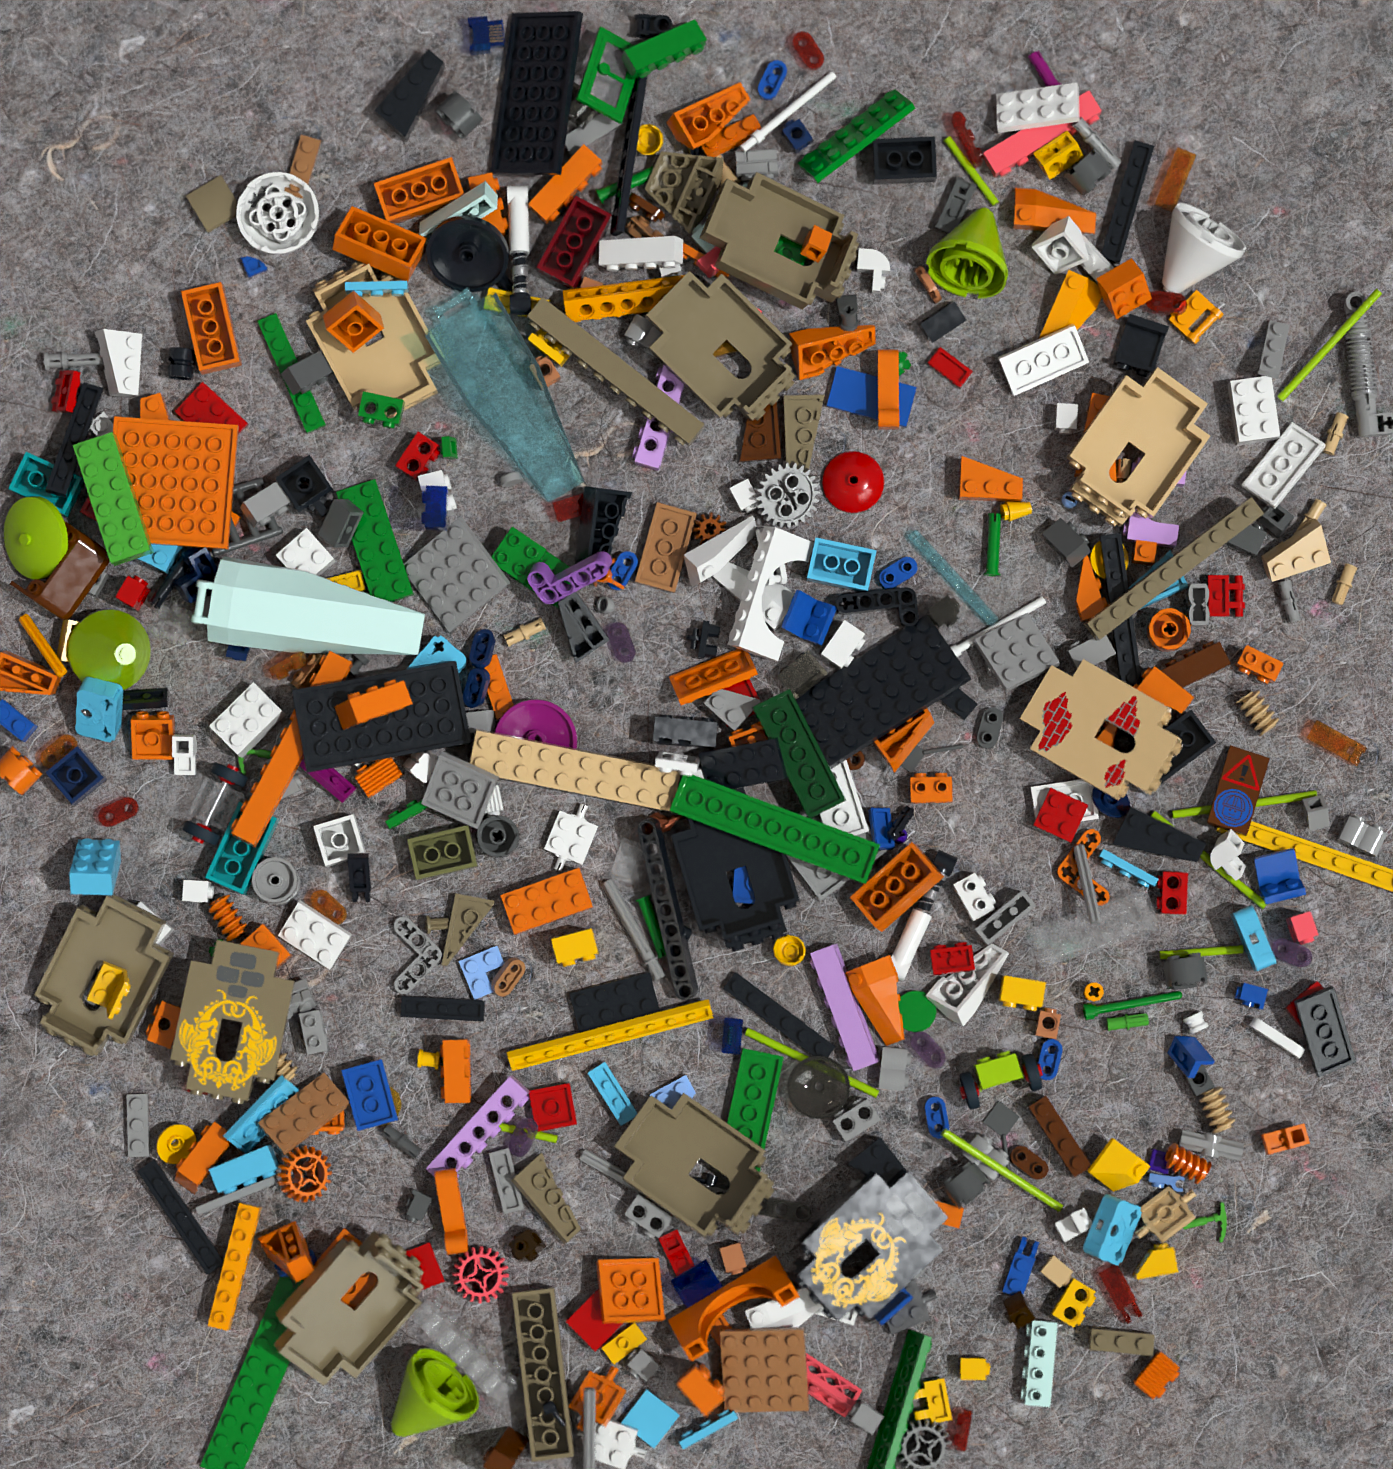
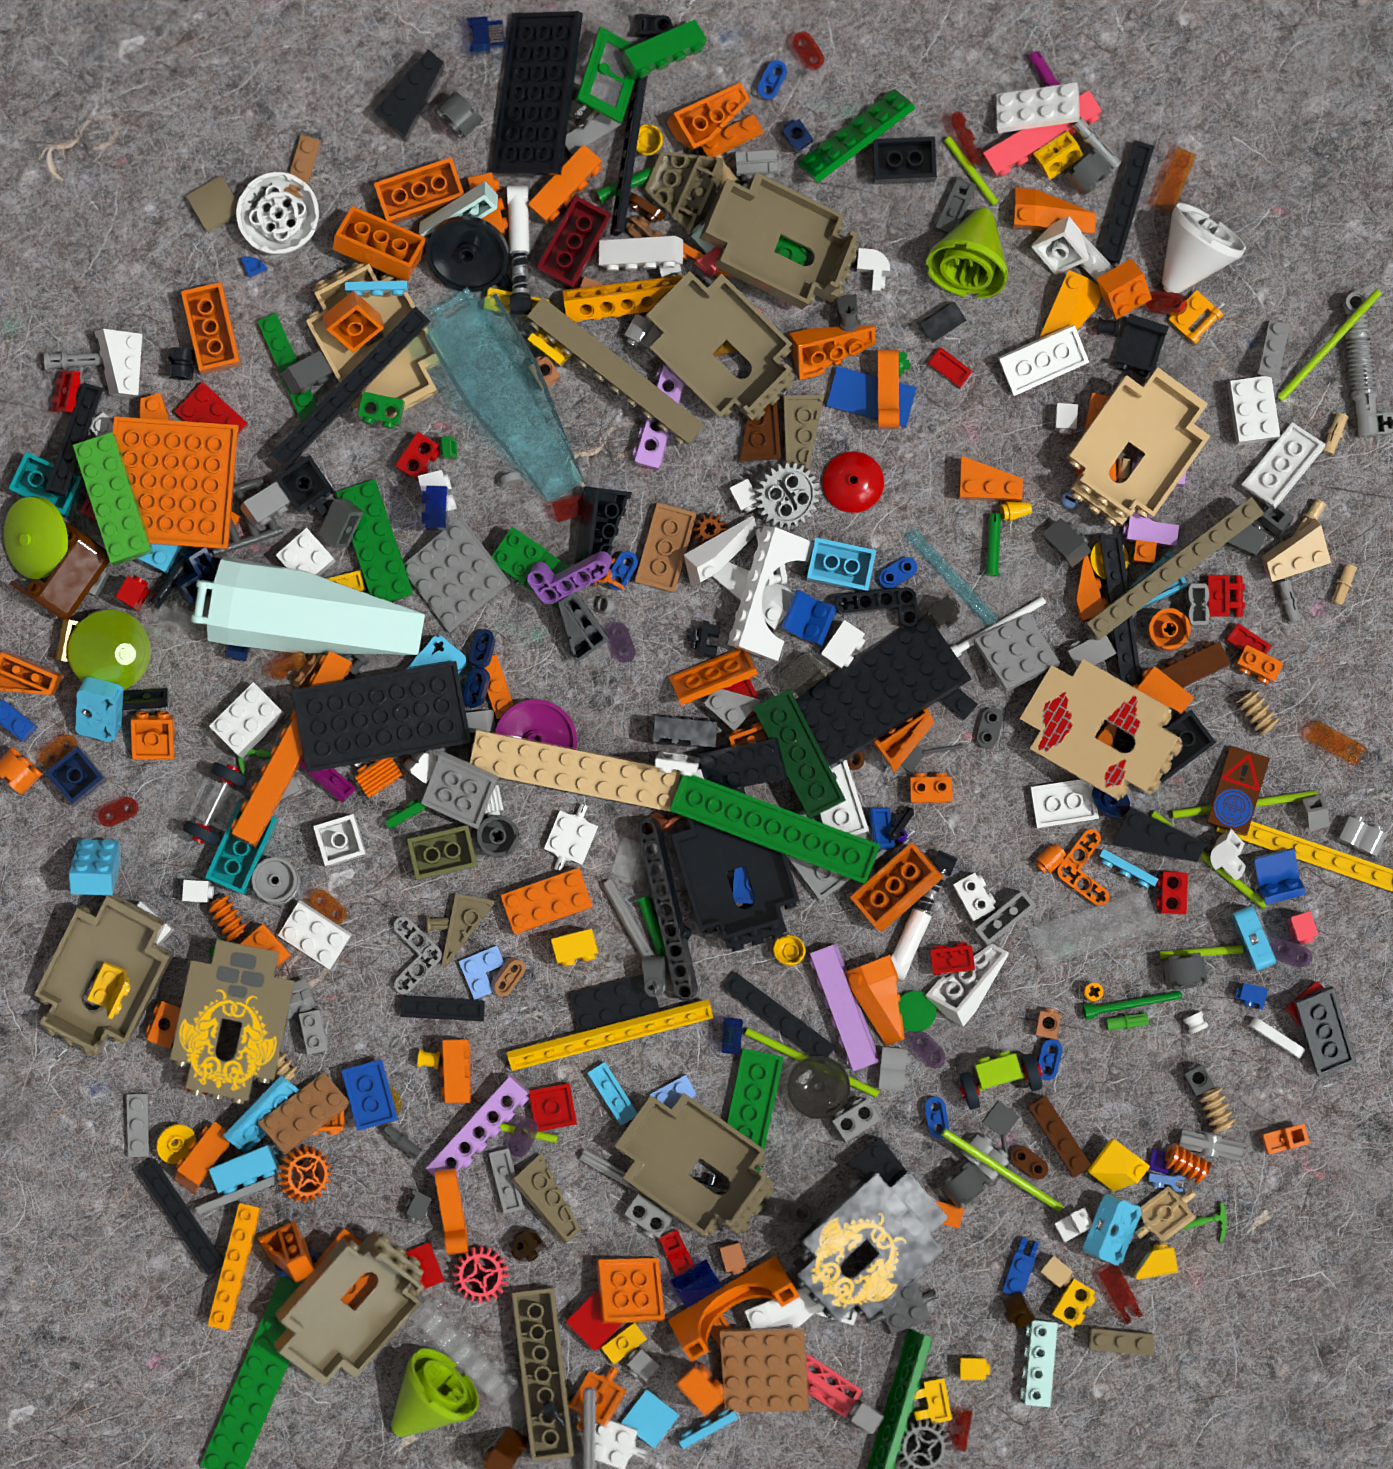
(43, 645): light orange axle -> none
(184, 753): white brick -> none
(350, 388): none -> black plate
(359, 875): black hinge -> none
(373, 703): orange wedge -> none
(524, 632): tan pin -> none
(654, 970): none -> dark grey piece
(759, 135): white bar -> none
(816, 243): orange brick -> none
(893, 1306): blue panel -> none
(928, 284): nougat tile -> none
(1021, 992): yellow brick -> none
(1050, 858): none -> orange brick
(1060, 815): red plate -> none
(1087, 884): light grey axle -> none
(1107, 327): none -> black bush
(1156, 1375): orange brick -> none
(1189, 1055): blue panel -> none
(1241, 637): none -> red plate

